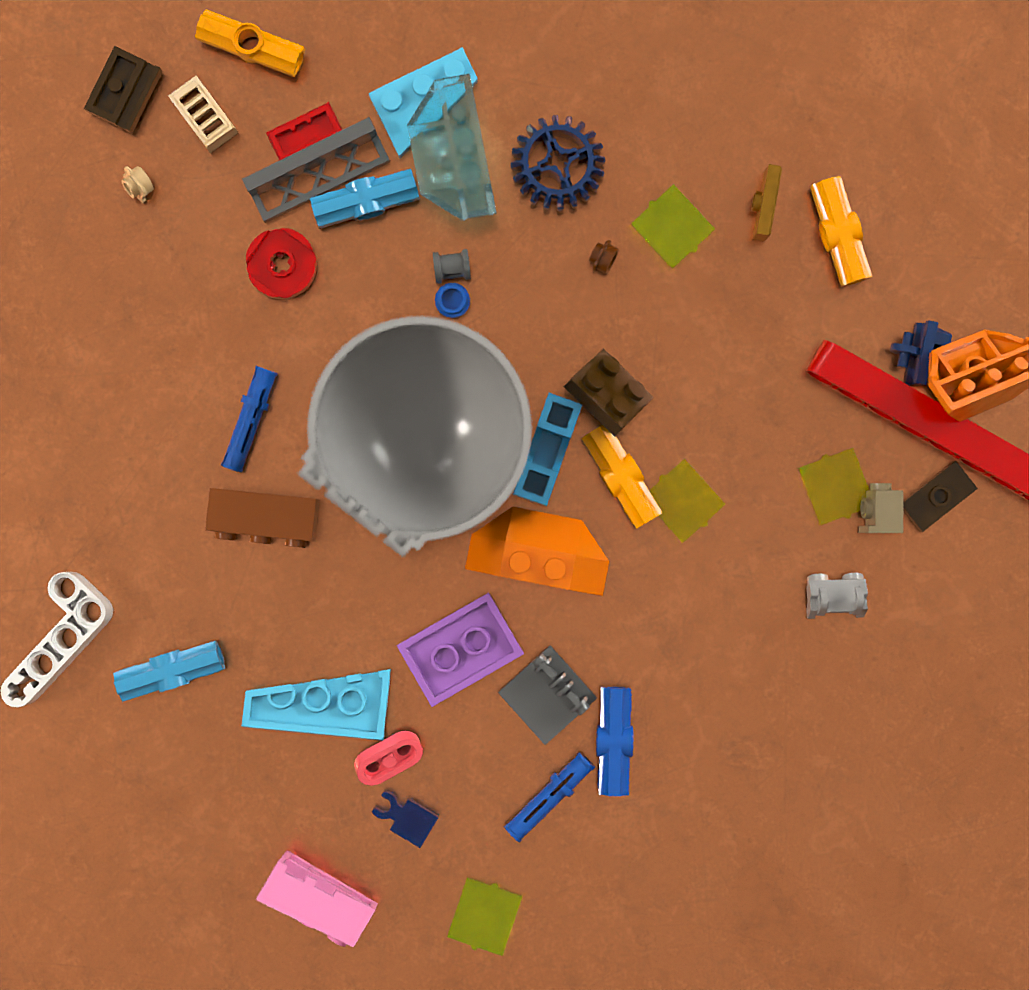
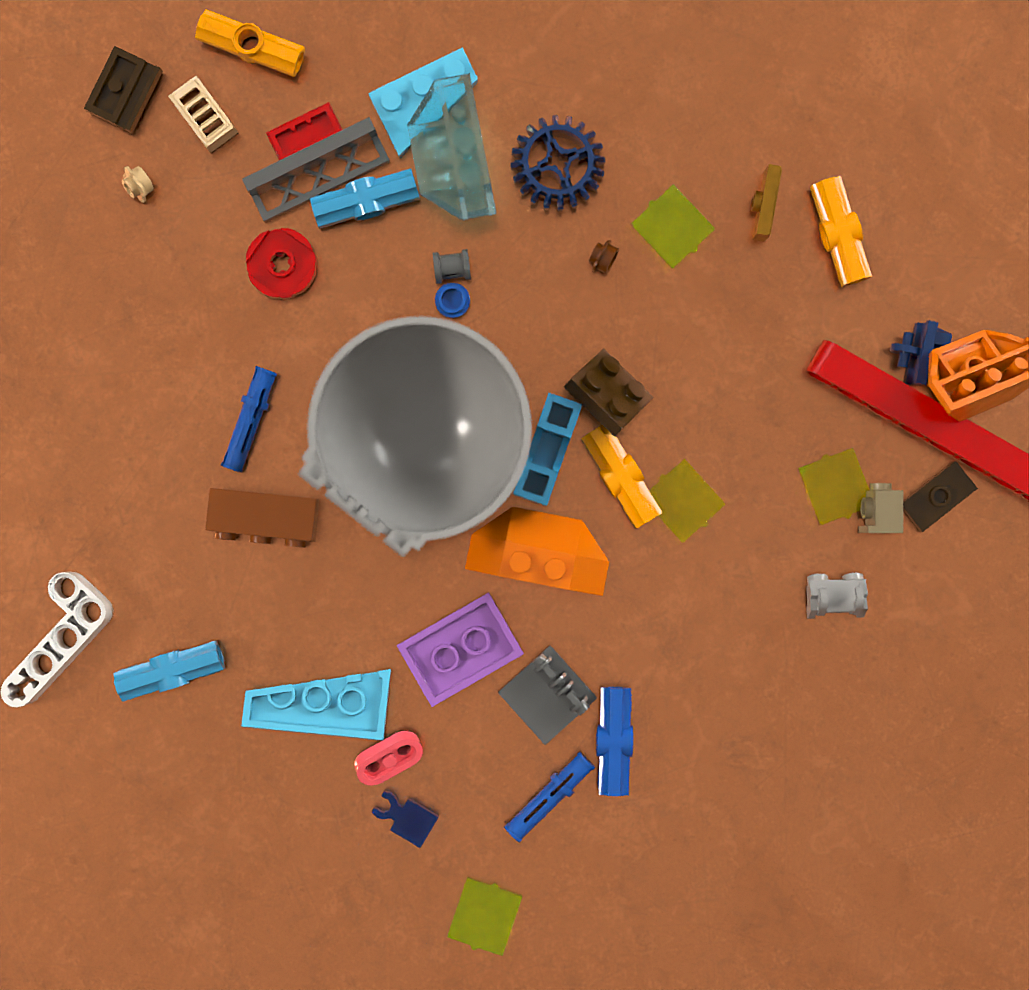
(317, 900): bright pink wedge -> none

